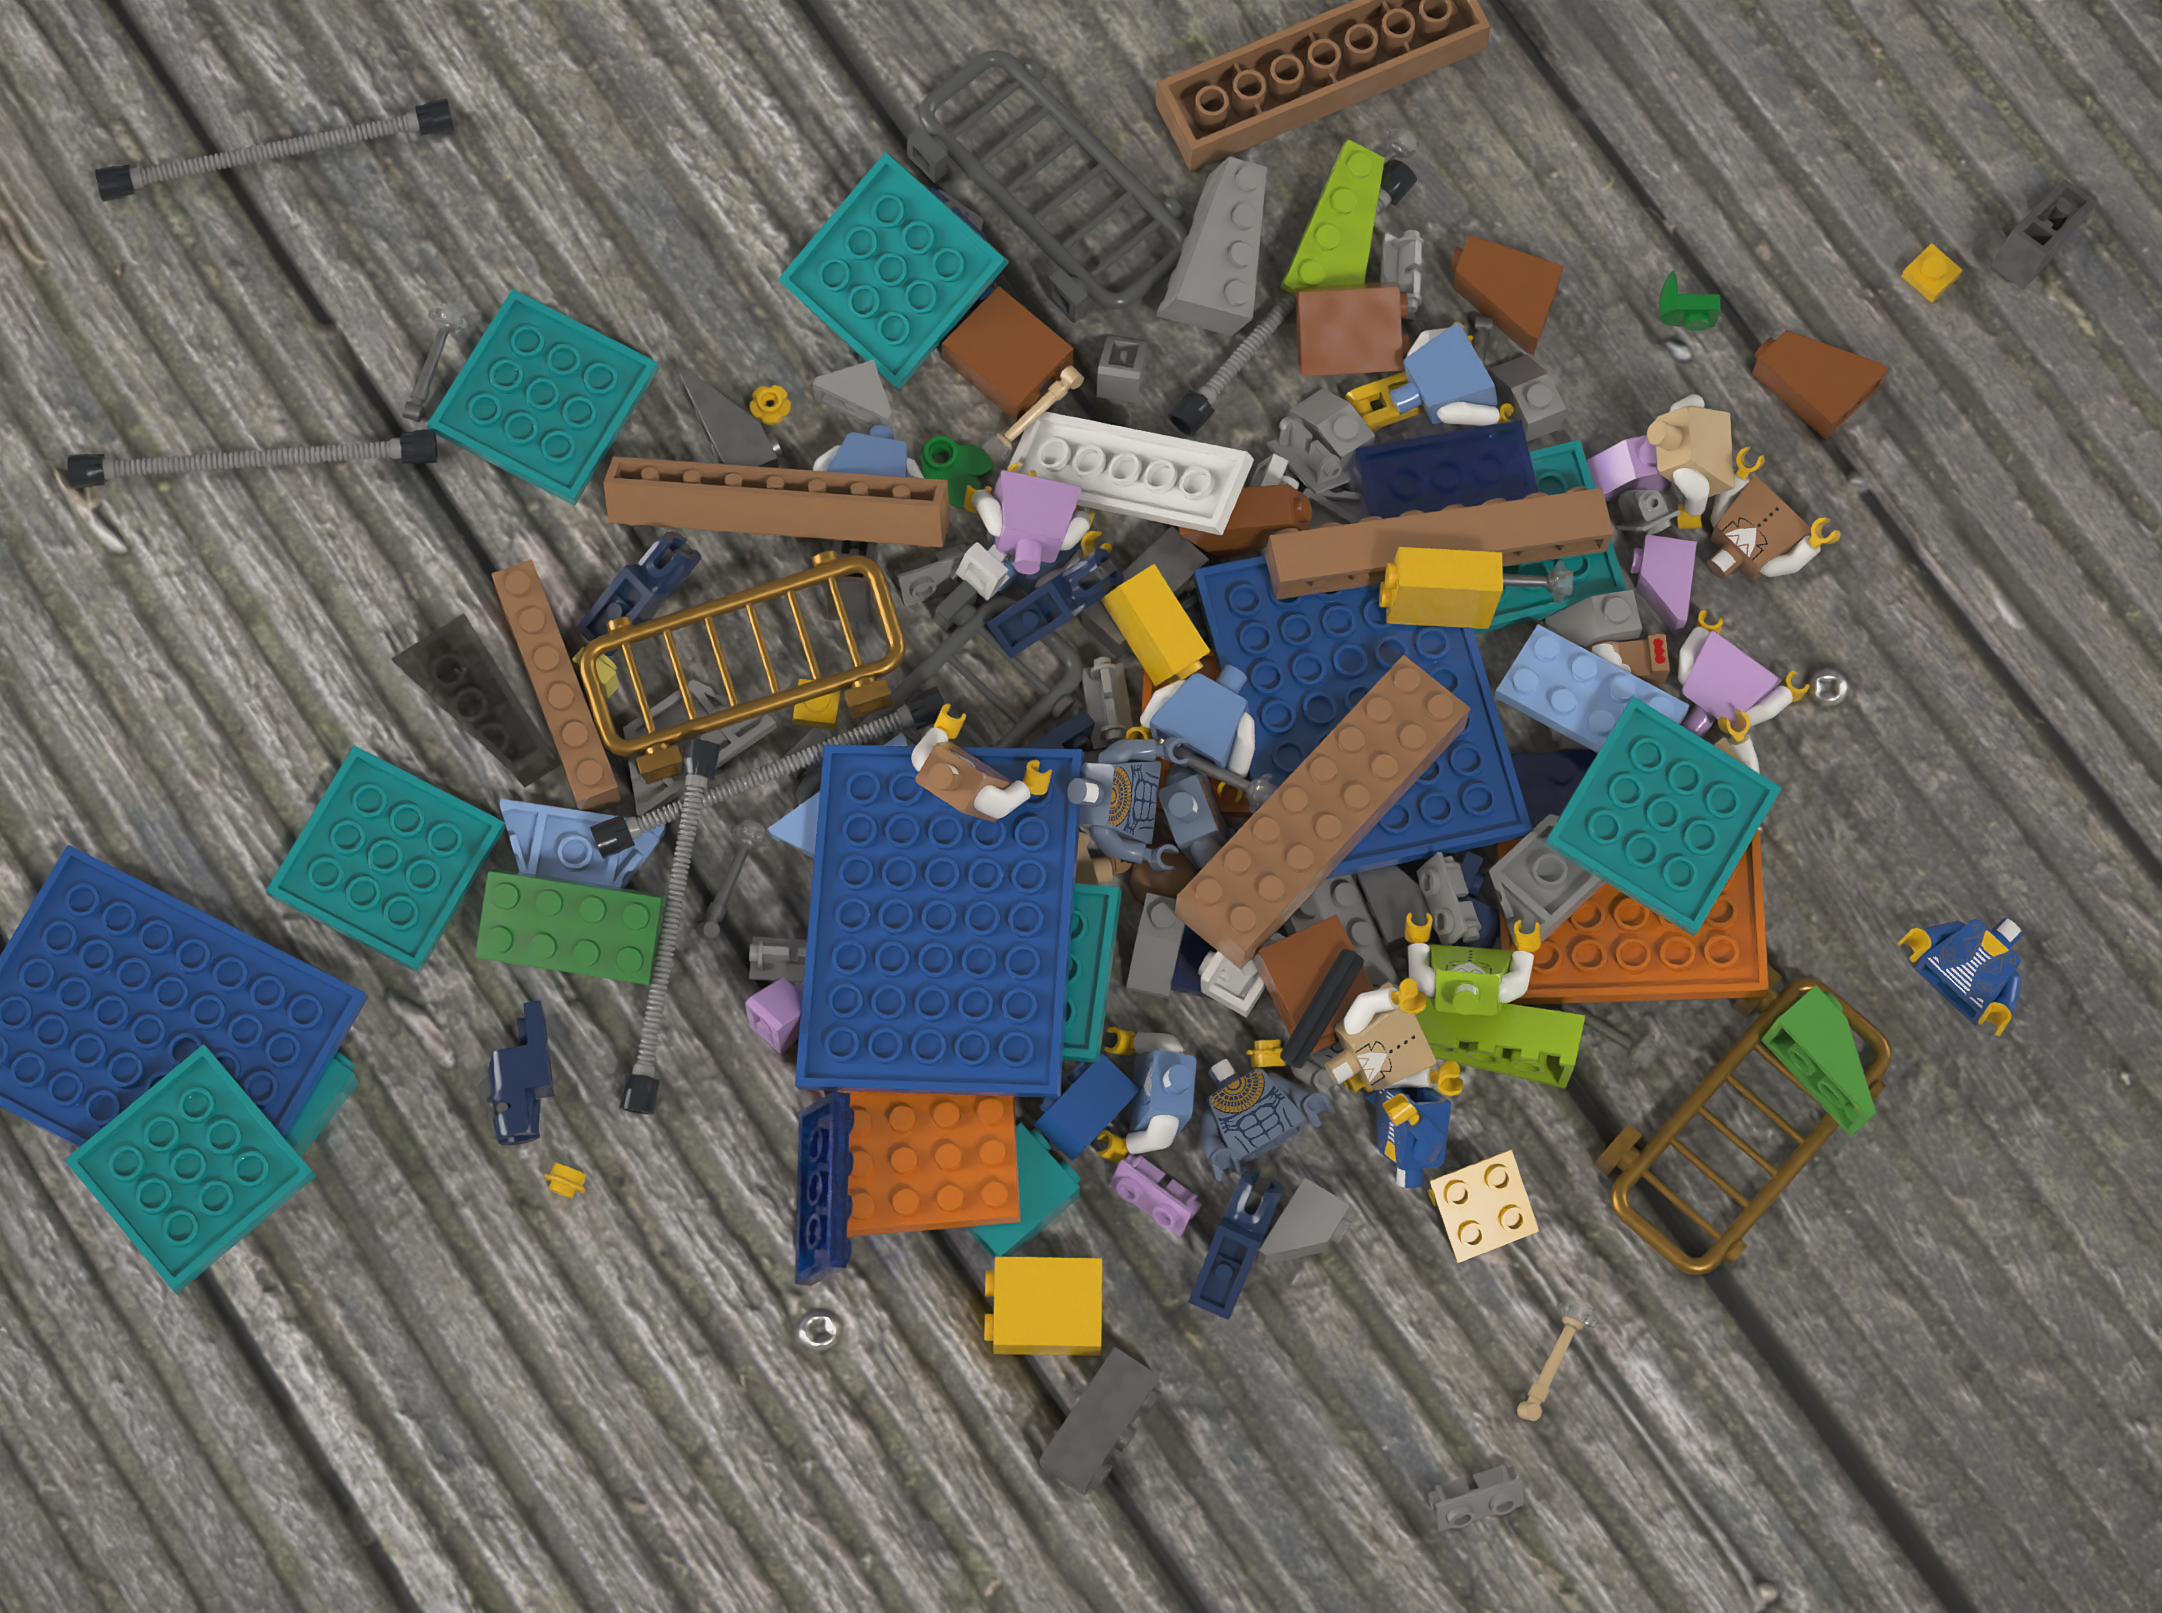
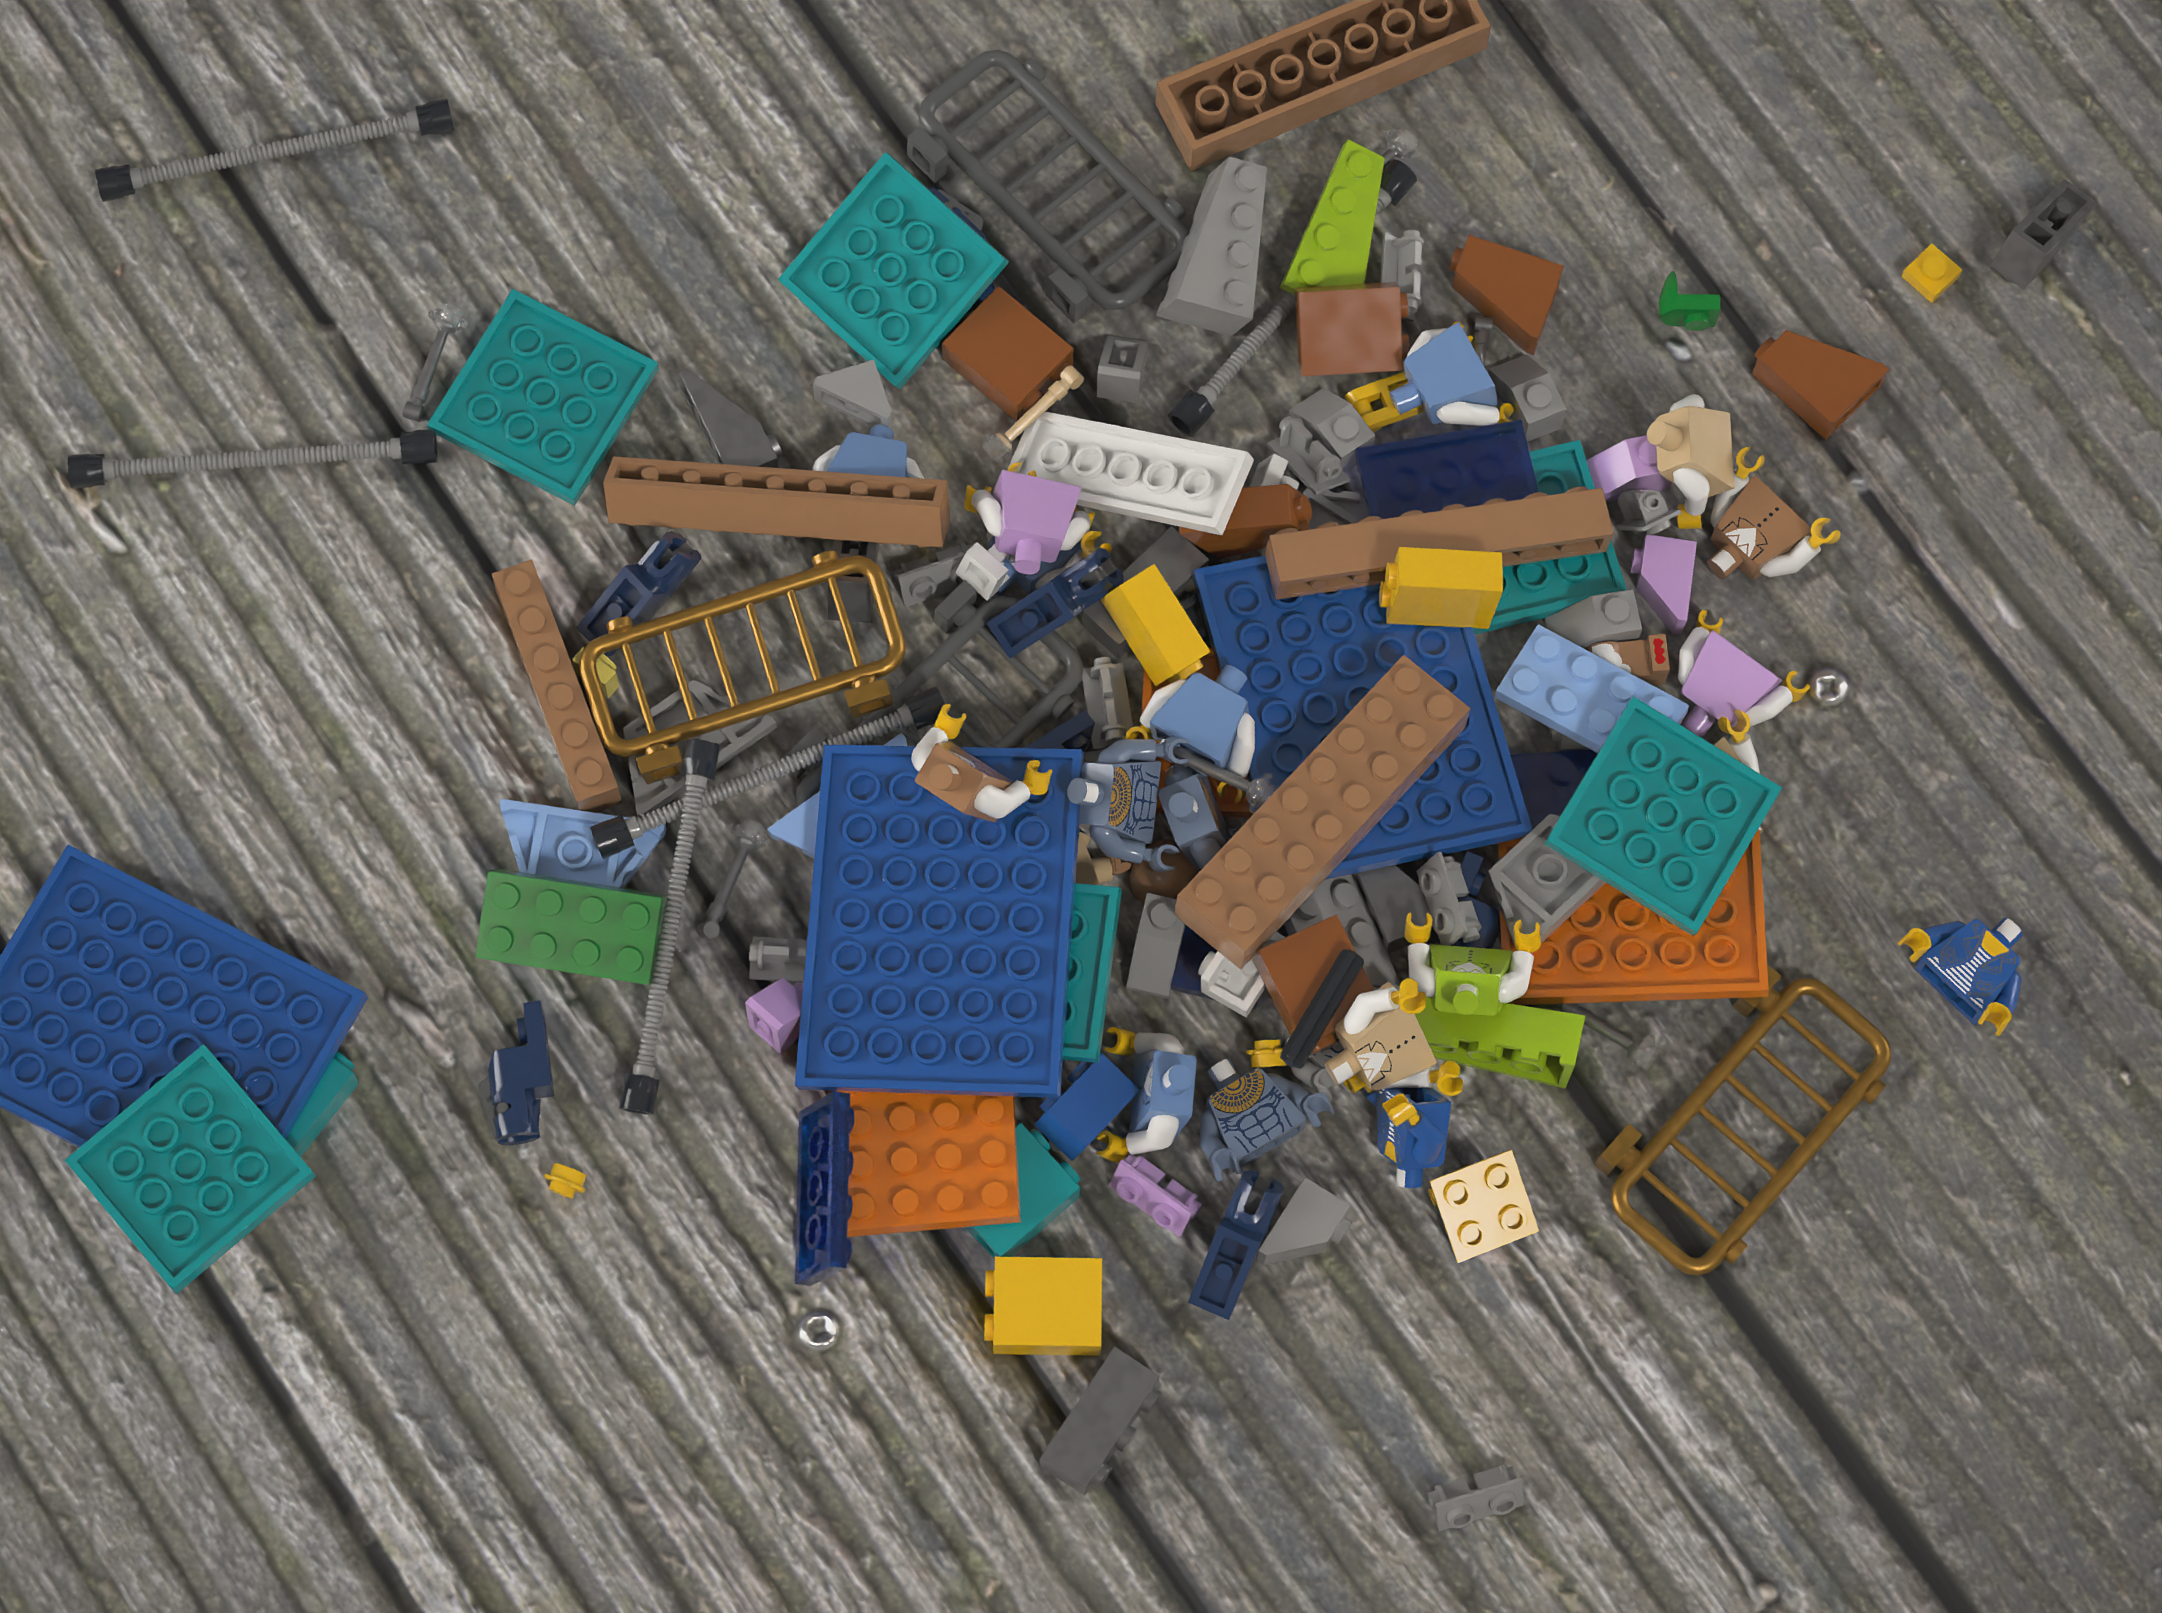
(386, 859): teal plate -> none
(472, 690): clear smoke wedge -> none
(775, 413): yellow plate -> none
(819, 711): yellow plate -> none
(960, 470): green plate -> none
(1558, 581): clear piece -> none
(1576, 1317): tan piece -> none
(1821, 1054): bright green slope -> none

